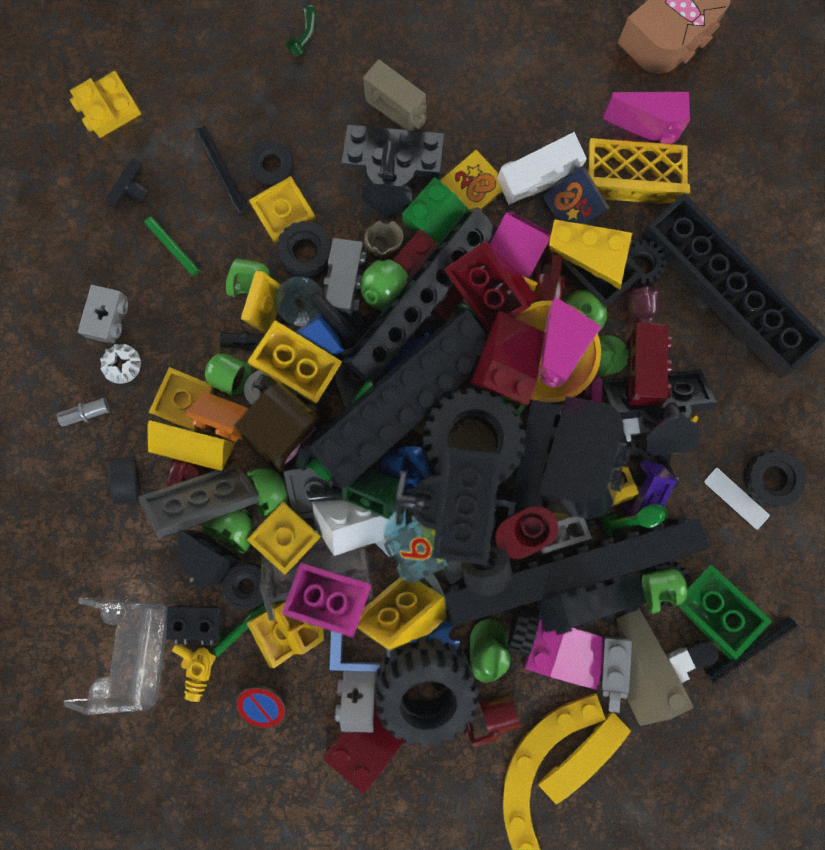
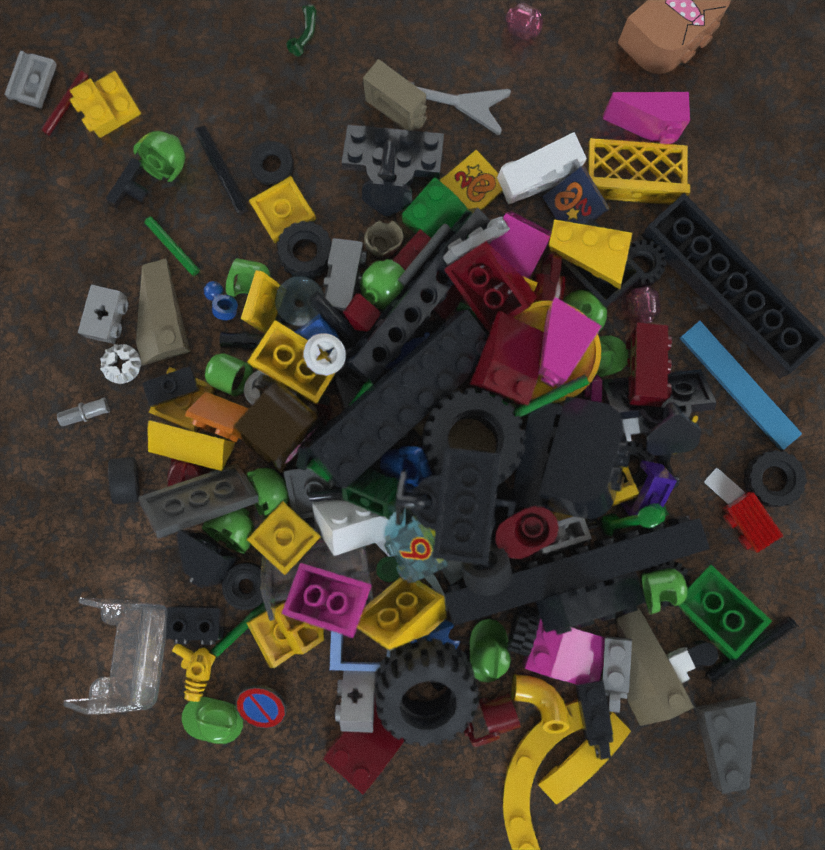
(30, 79): none -> light grey plate
(63, 105): none -> dark red bar
(159, 321): none -> dark tan wedge
(161, 154): none -> bright green cylinder
(170, 386): none -> black plate
(212, 720): none -> bright green piece
(223, 306): none -> blue plate
(324, 342): none -> white gear
(361, 313): none -> dark red slope
(387, 569): none -> green tile
(424, 255): none -> dark grey bar
(457, 249): none -> light grey hinge
(472, 104): none -> light grey piece
(524, 21): none -> clear pink head
(545, 698): none -> yellow cylinder
(552, 396): none -> green piece
(595, 717): none -> black hinge
(728, 741): none -> dark grey wedge
(740, 386): none -> dark azure tile
(752, 522): none -> red brick

